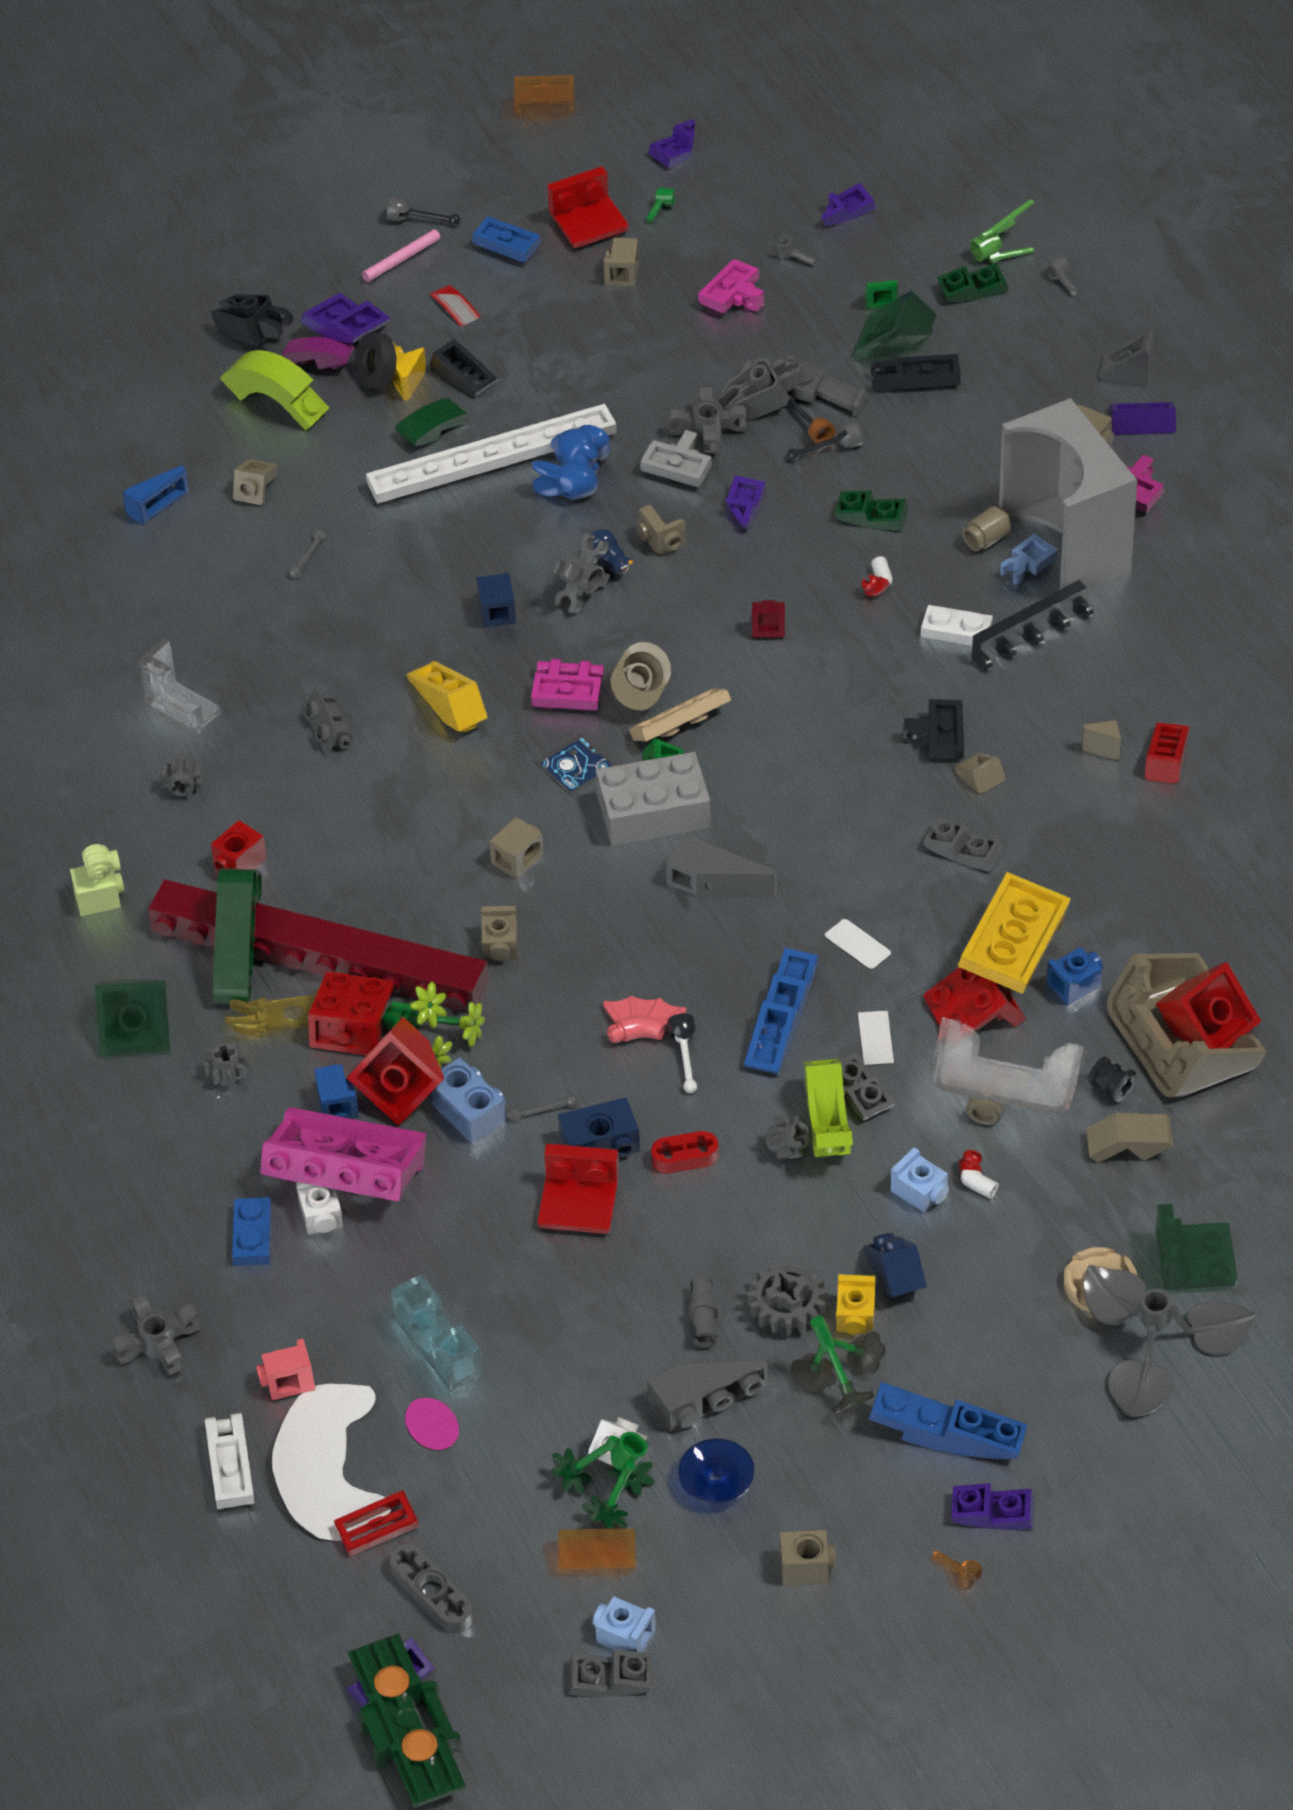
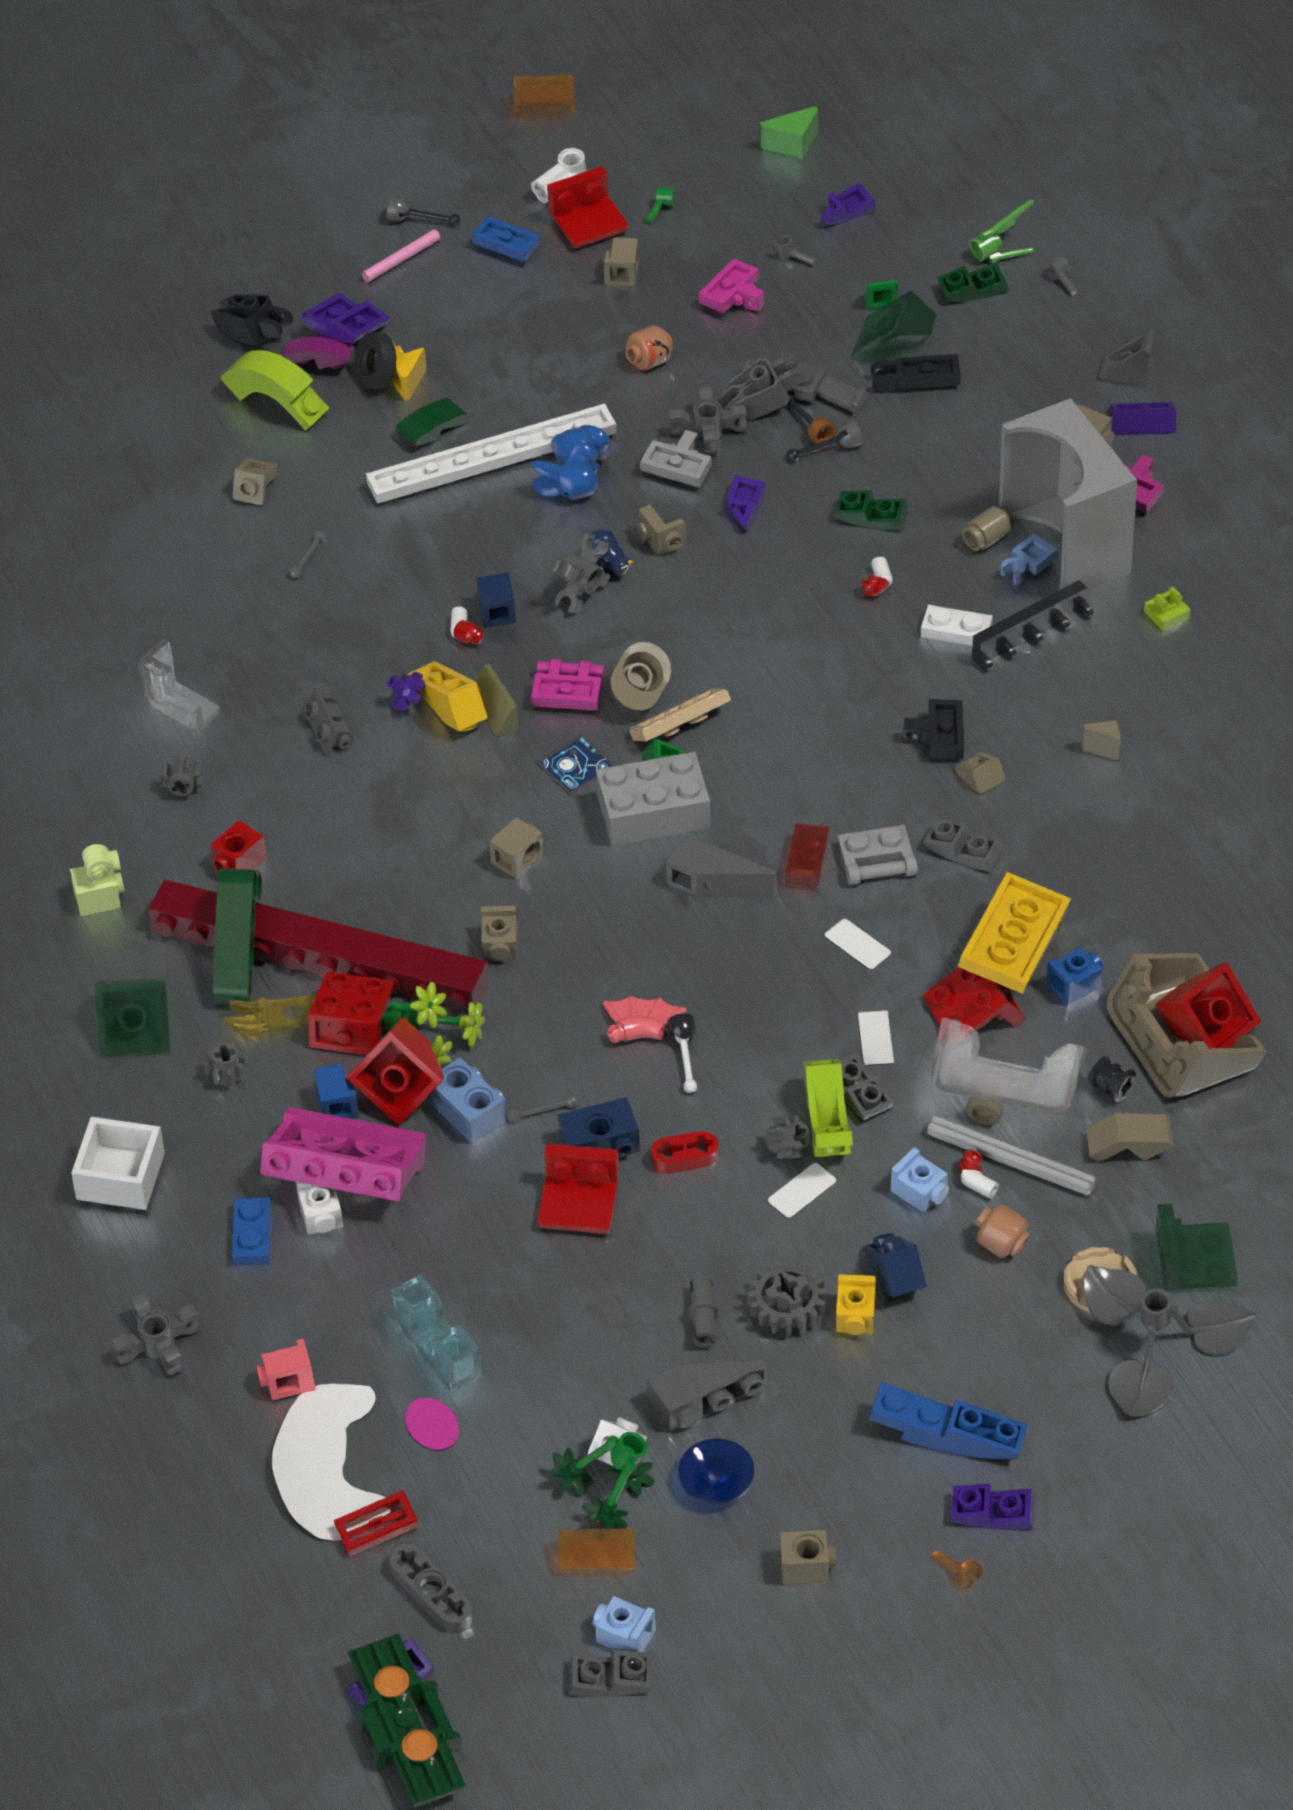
(118, 1163): none -> white piece
(147, 499): blue slope -> none
(229, 1461): white plate -> none
(405, 690): none -> dark purple plant
(455, 351): black slope -> none
(456, 305): sticker -> none
(464, 630): none -> red arm
(498, 703): none -> olive slope
(570, 163): none -> white piece
(649, 347): none -> nougat head
(676, 148): dark purple slope -> none
(768, 619): dark red tile -> none
(781, 1011): blue slope -> none
(790, 133): none -> bright green slope
(801, 1190): none -> white sticker
(807, 854): none -> clear red plate
(816, 1372): clear smoke plant -> none
(876, 854): none -> light grey plate
(1002, 1231): none -> nougat head
(1012, 1155): none -> light grey axle
(1166, 755): red slope -> none
(1167, 609): none -> lime tile

